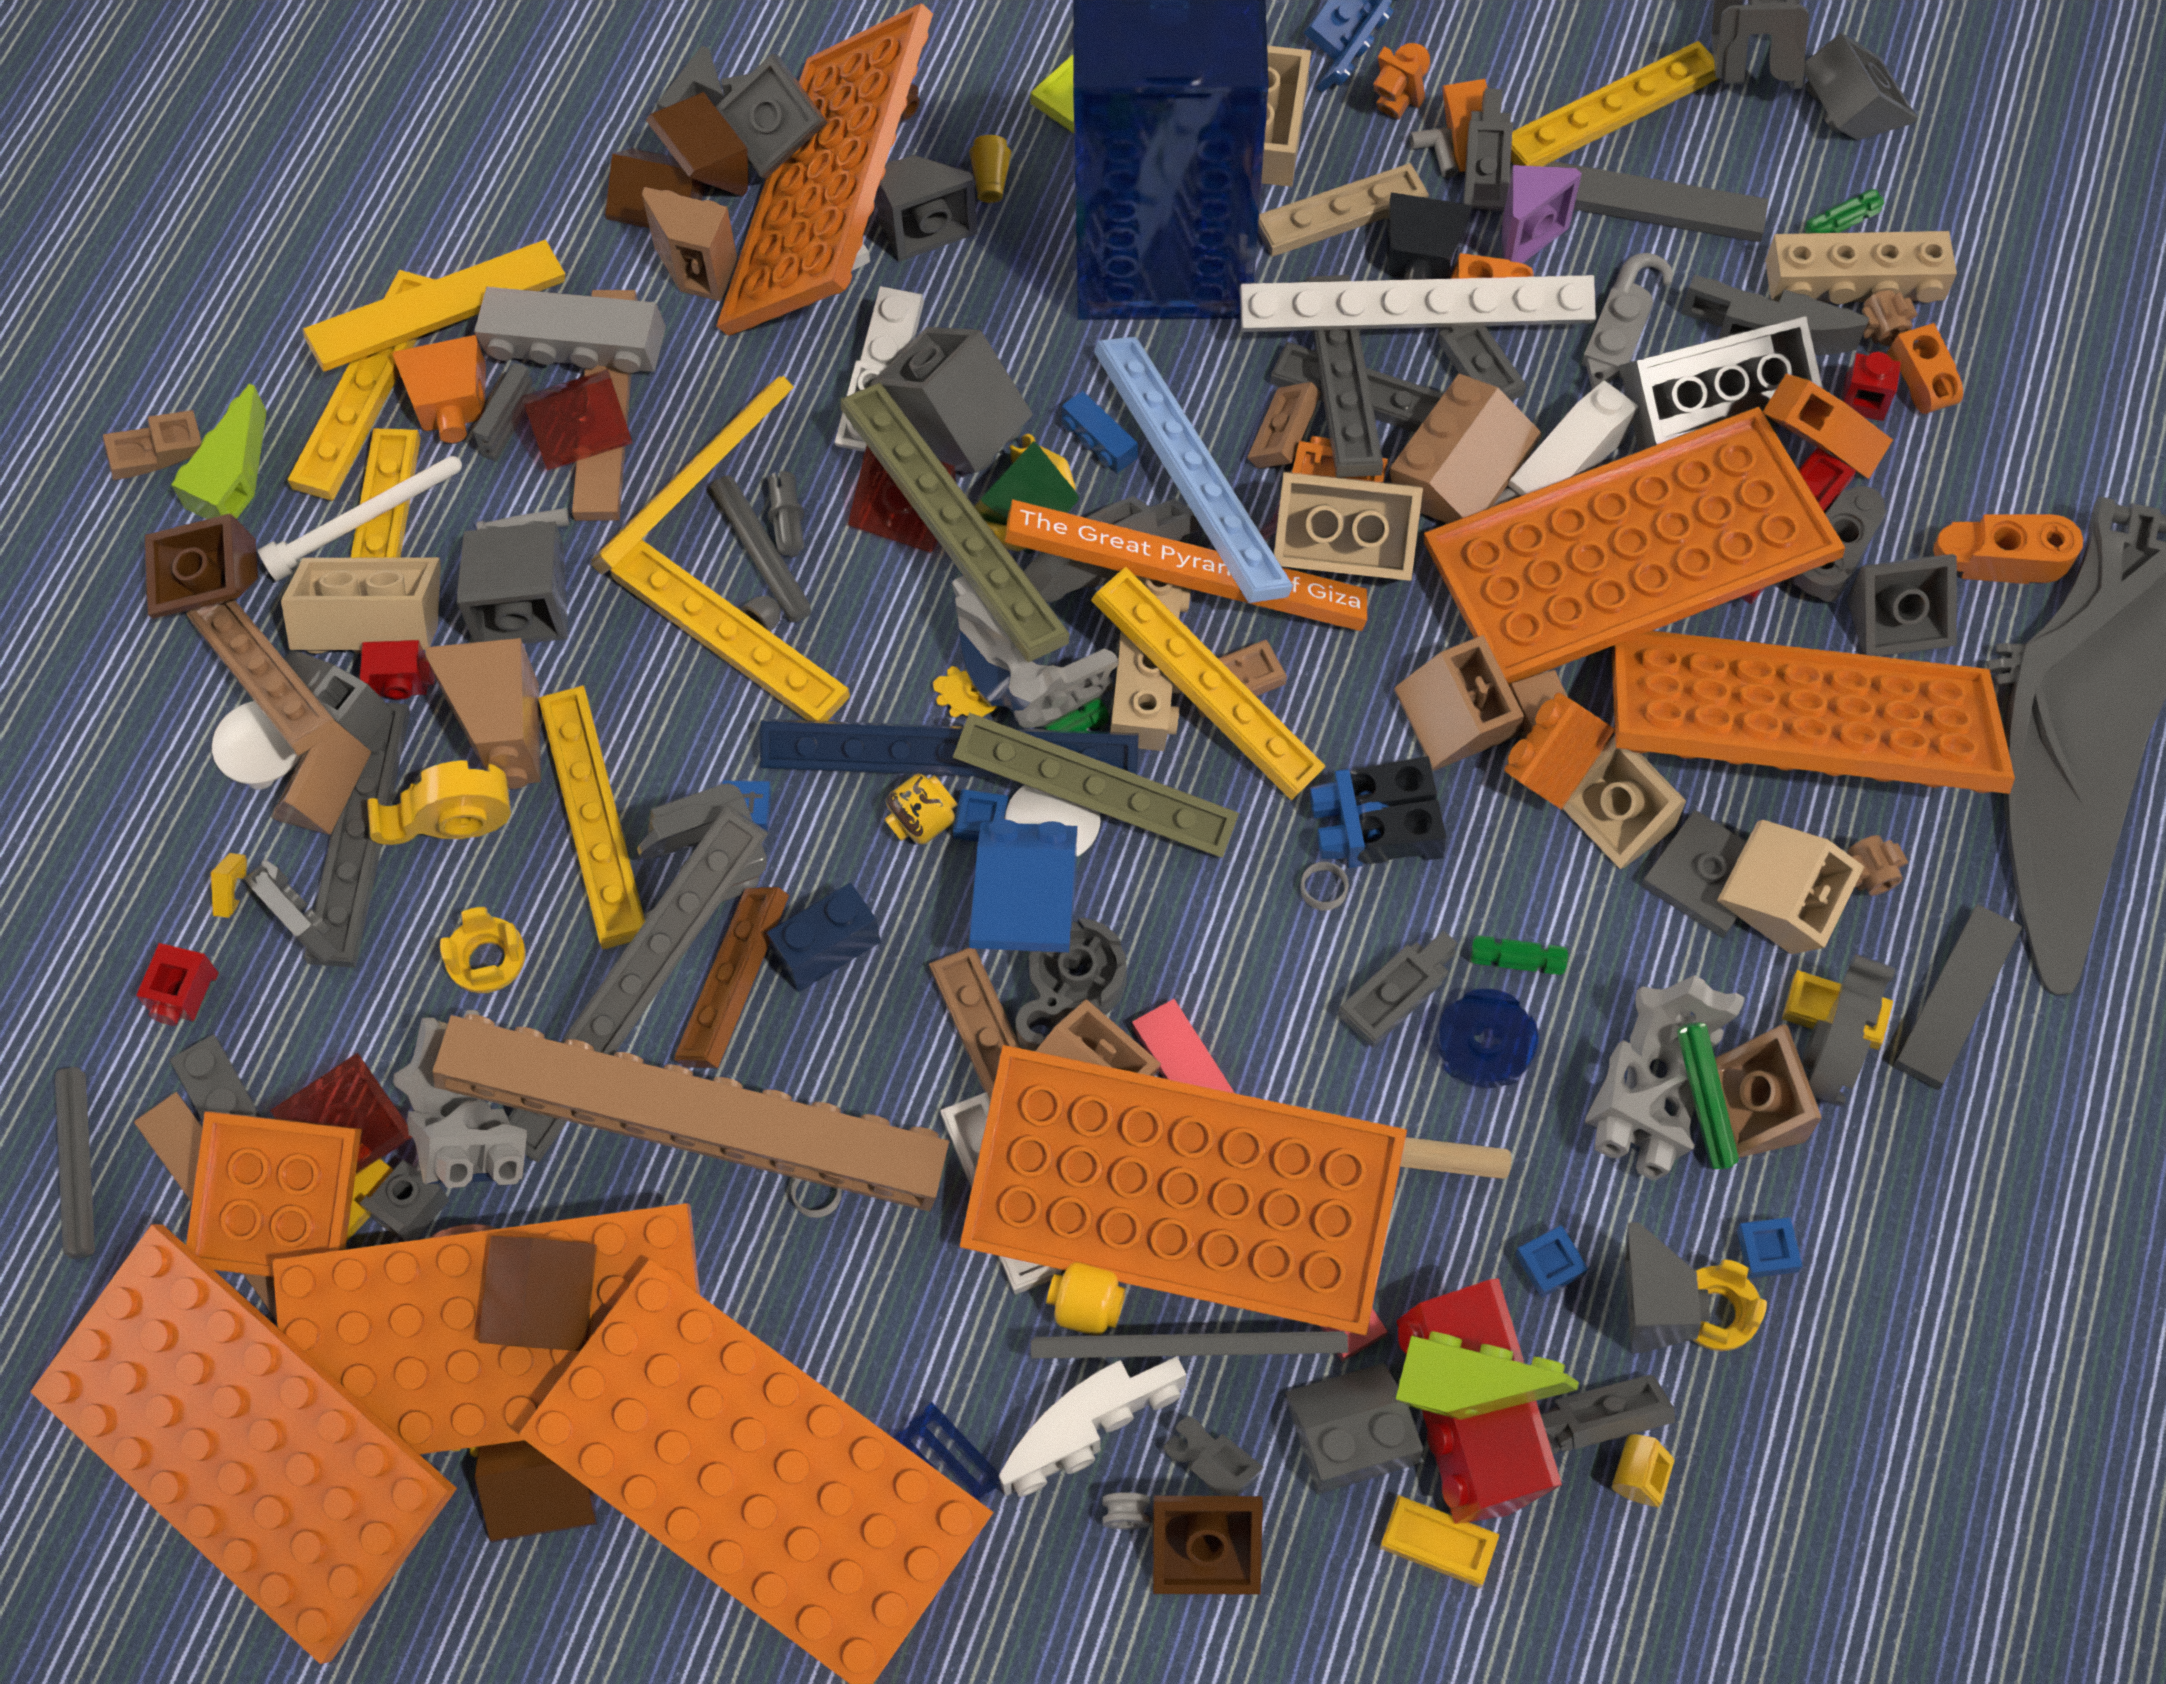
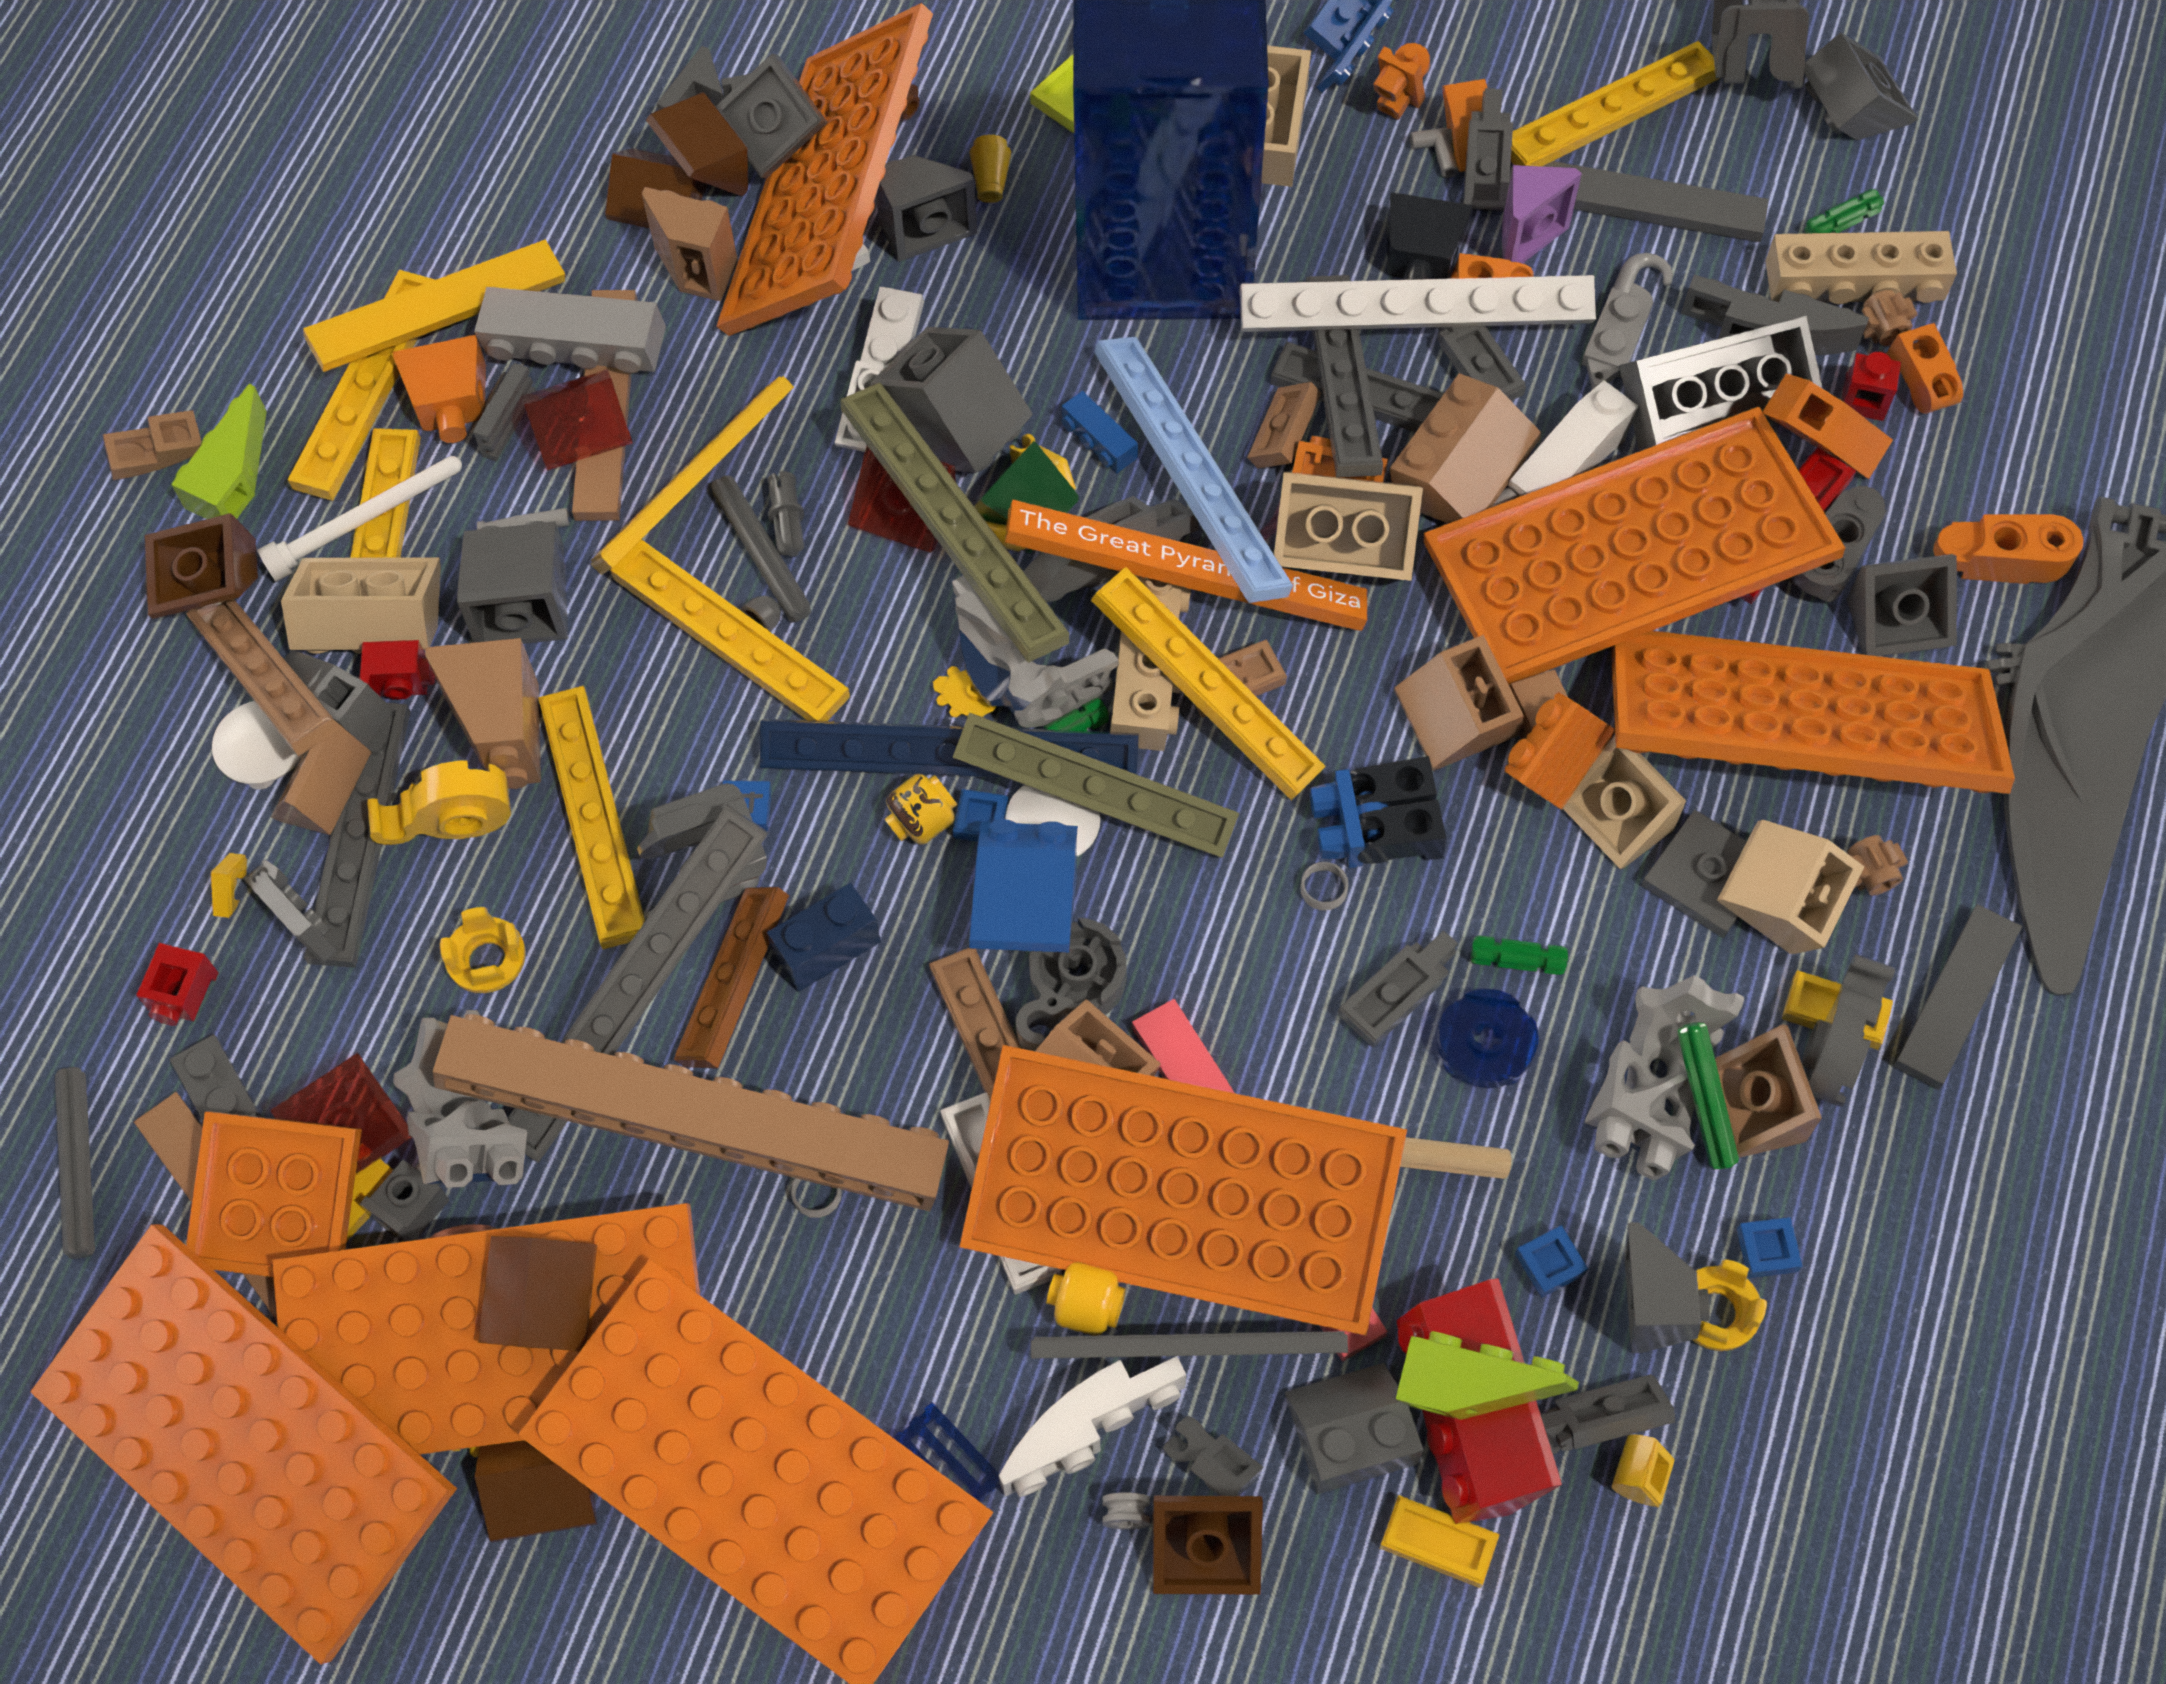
(1336, 210): tan tile -> none

